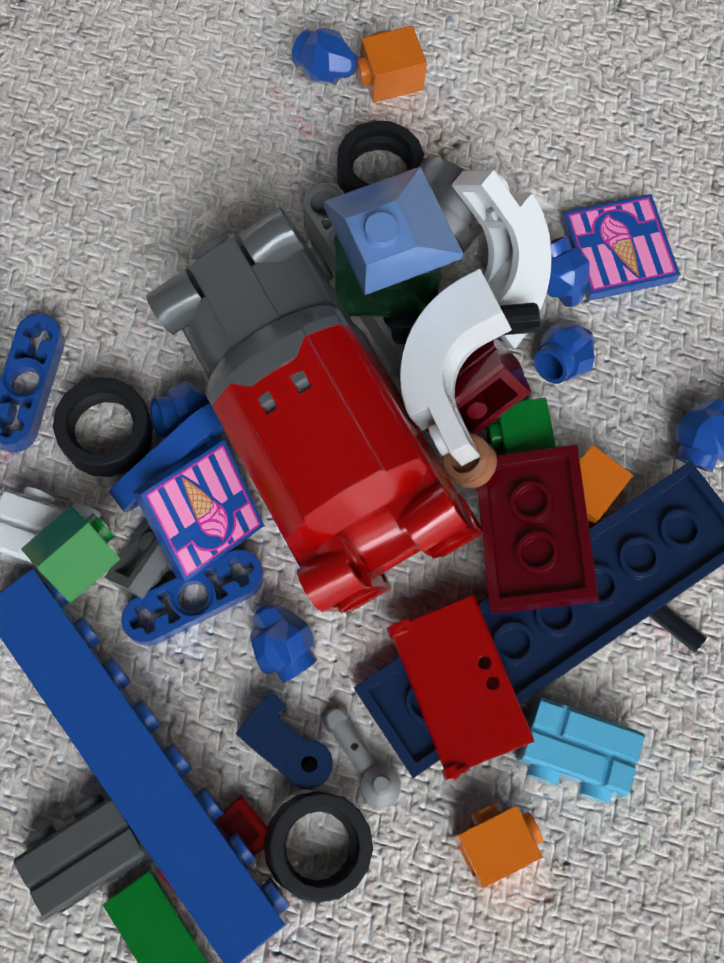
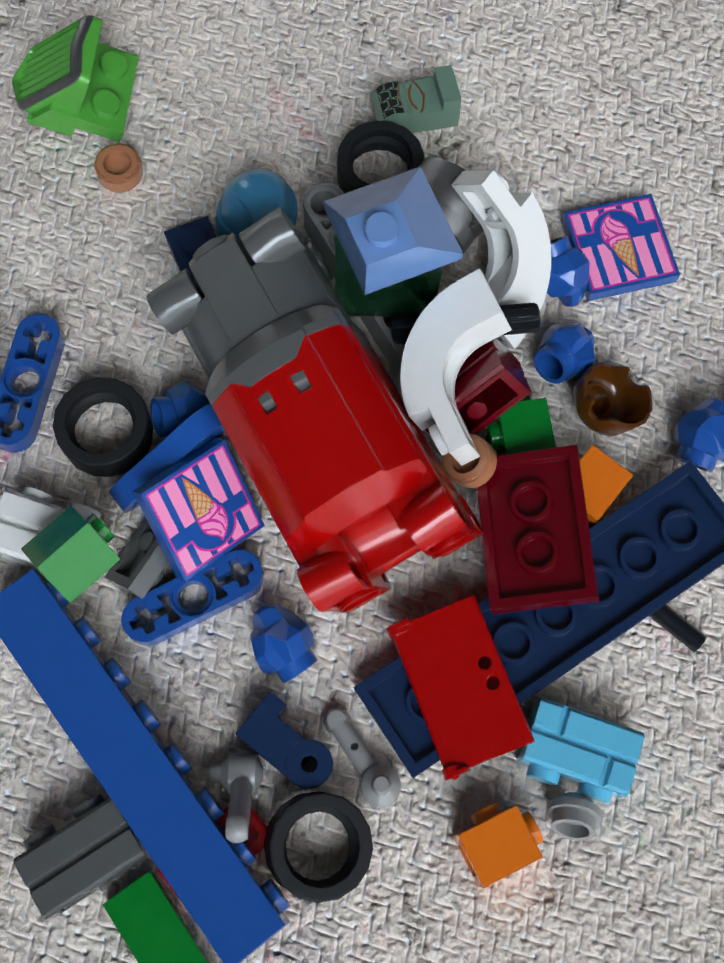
(76, 82): none -> bright green piece
(118, 168): none -> nougat tile
(187, 238): none -> dark blue plate
(240, 777): none -> light grey piece
(252, 197): none -> dark azure piece
(324, 56): blue rock -> none
(391, 64): orange brick -> none
(421, 102): none -> sand green leg
(574, 816): none -> light grey plate
(610, 400): none -> reddish brown hair

